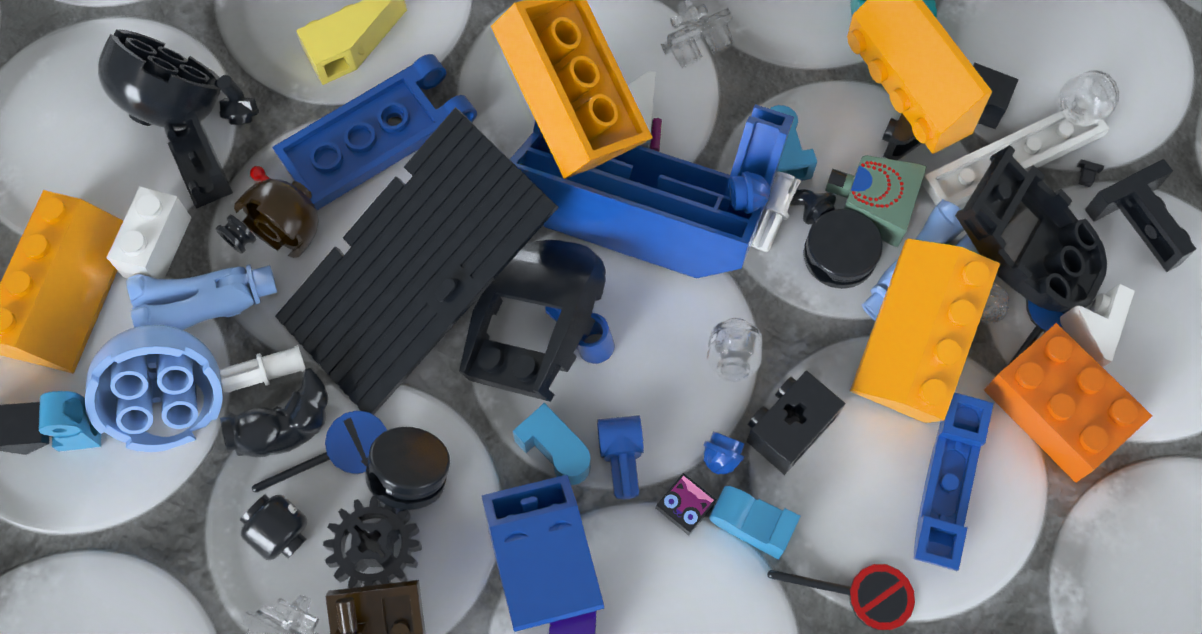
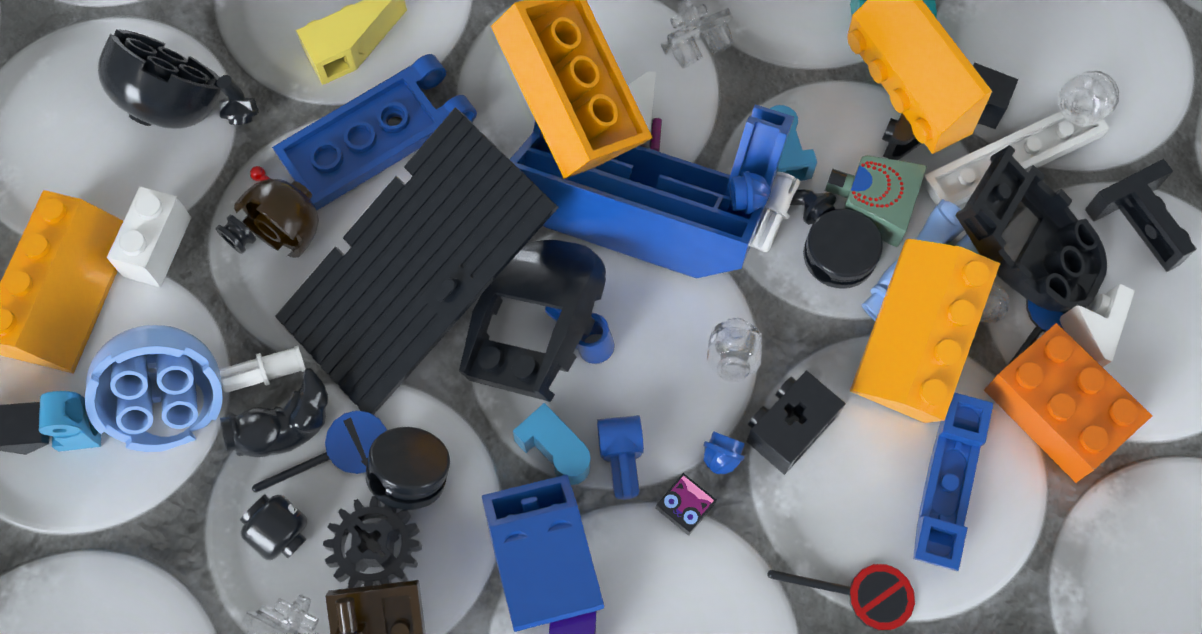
(197, 162): black hinge -> none
(197, 298): light blue piece -> none
(754, 521): dark azure leg -> none
(1088, 172): black piece -> none

